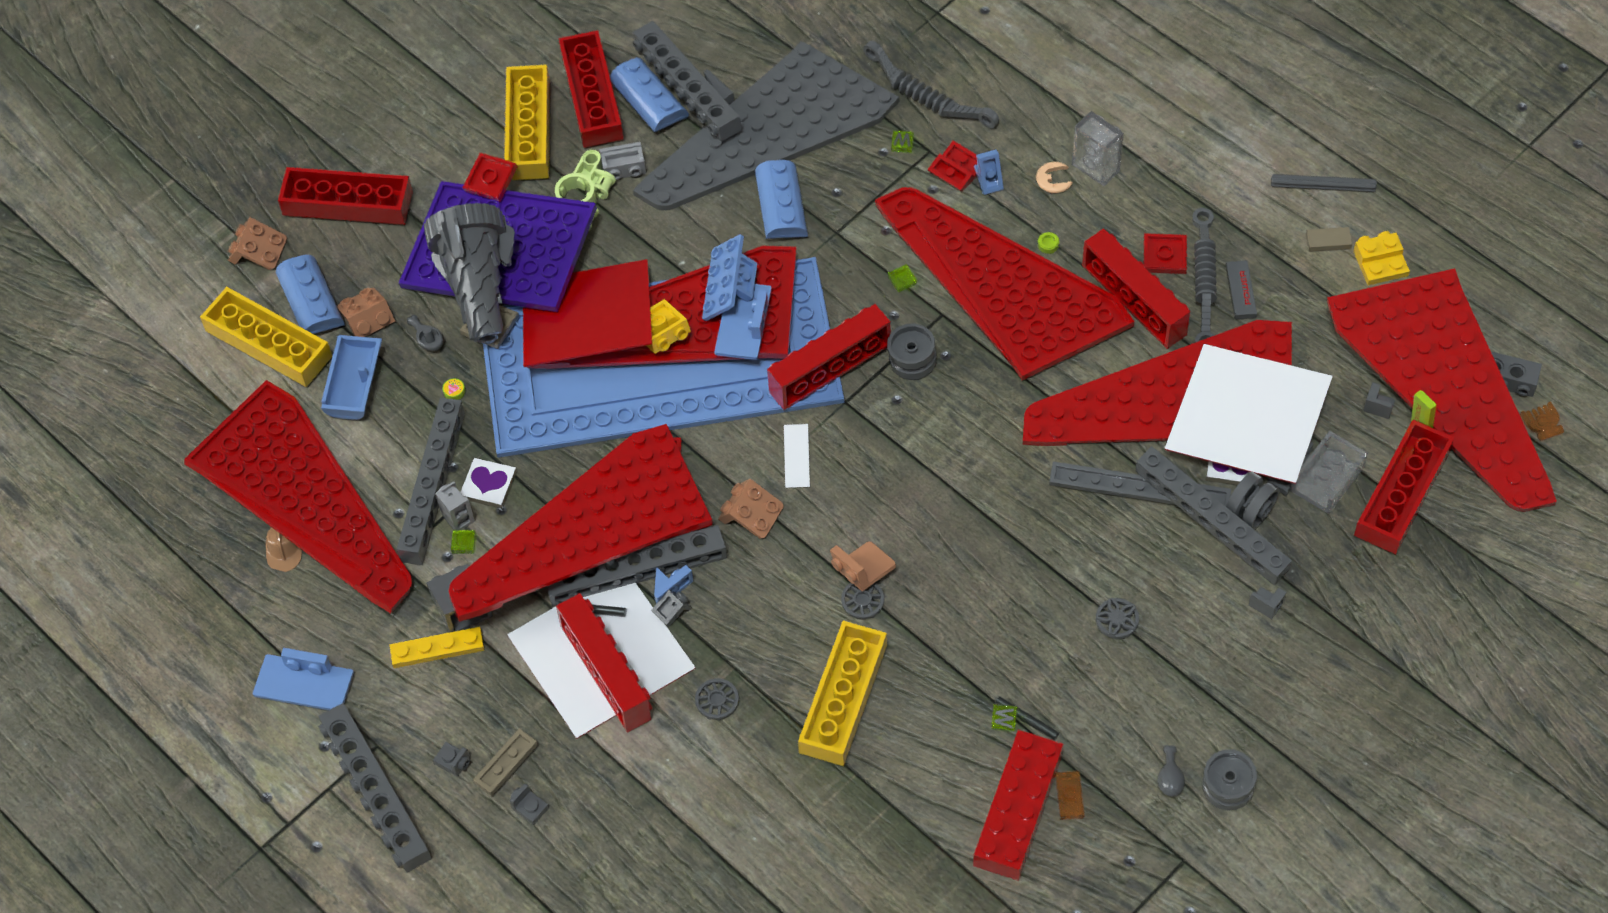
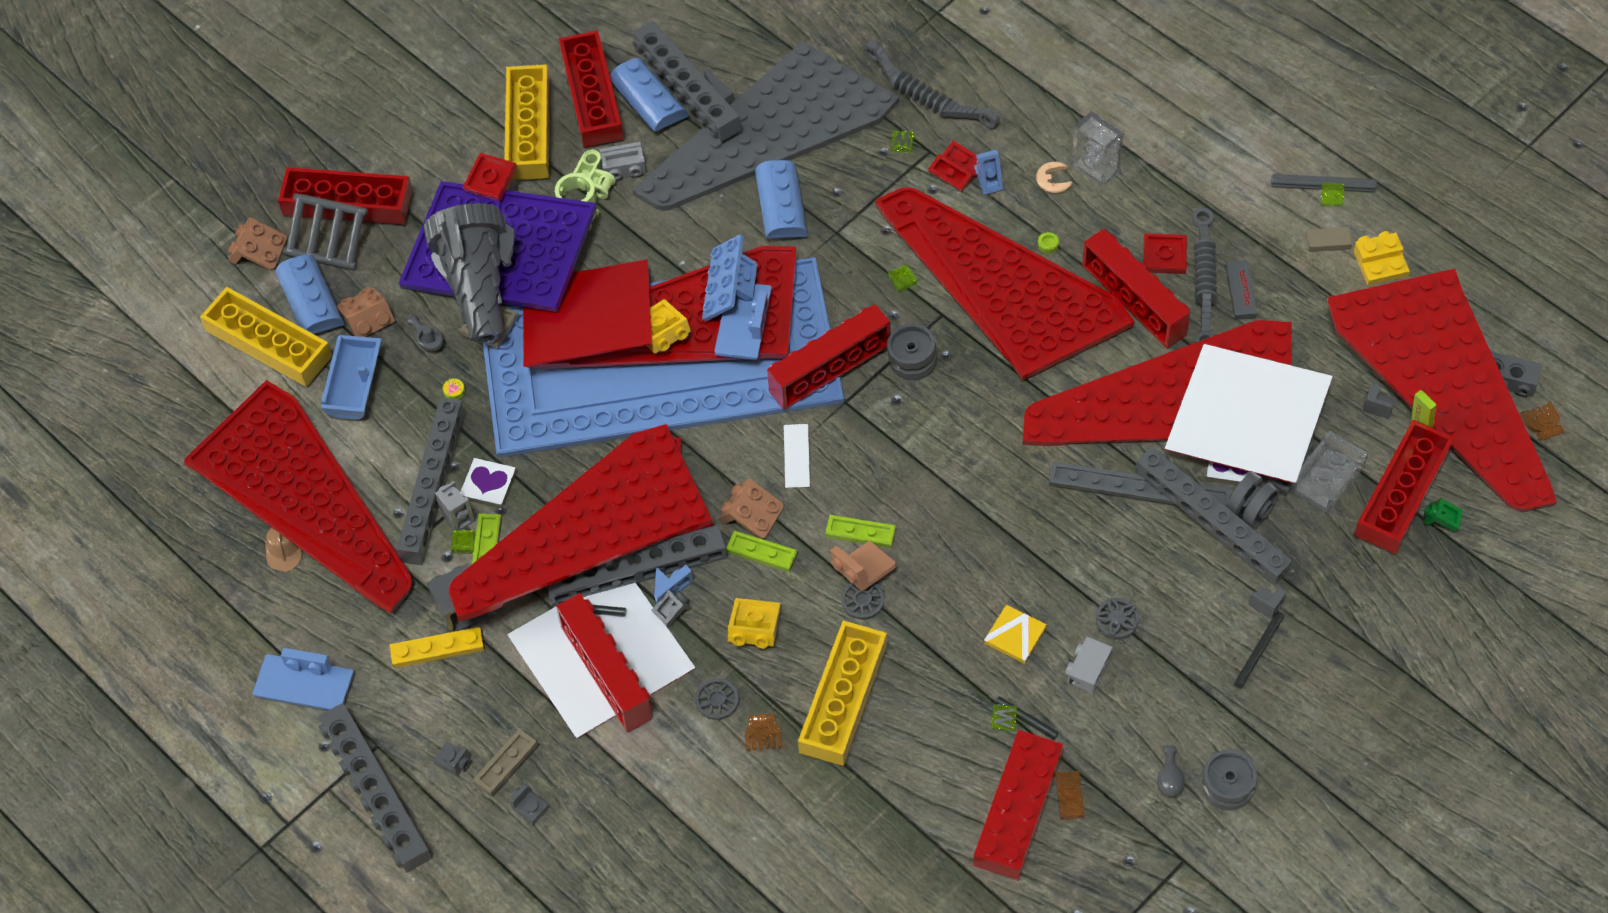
(339, 208): none -> dark grey bar
(486, 534): none -> lime tile
(753, 622): none -> yellow plate
(761, 551): none -> lime tile
(762, 728): none -> clear orange piece
(860, 531): none -> lime tile
(1015, 634): none -> yellow tile
(1089, 664): none -> light grey hinge
(1258, 650): none -> pearl dark grey bar
(1332, 193): none -> clear neon green tile
(1444, 514): none -> green bracket

